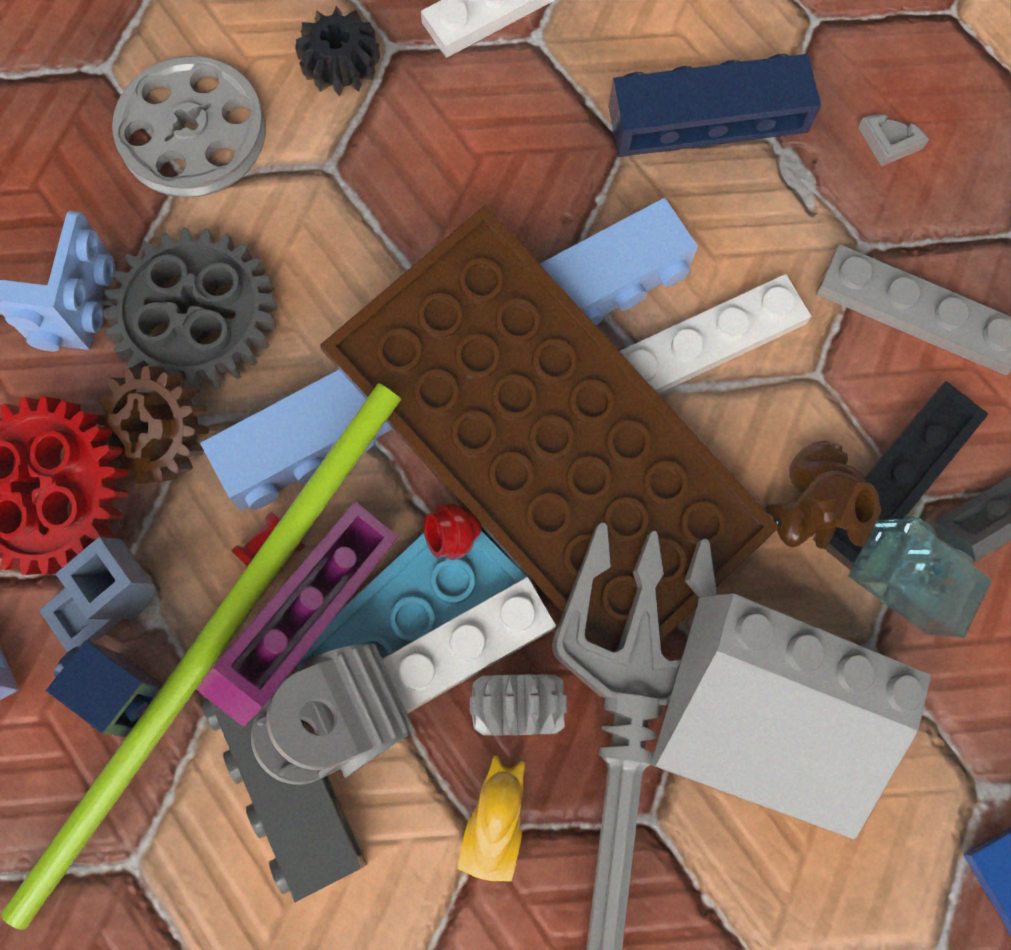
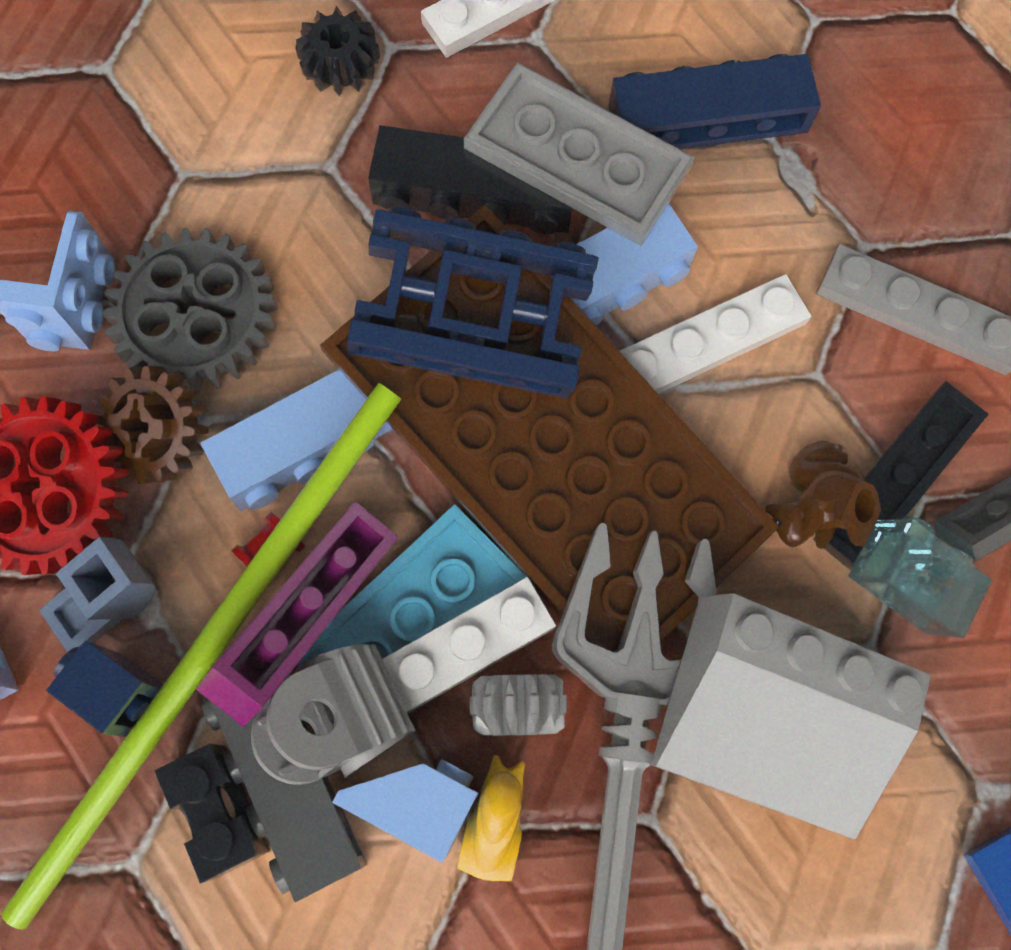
(195, 146): light grey wedge -> none
(195, 789): none -> black brick
(415, 805): none -> light blue slope
(443, 178): none -> black brick
(451, 531): red plate -> none
(468, 345): none -> dark blue fence
(579, 153): none -> light grey tile
(891, 139): light grey tile -> none

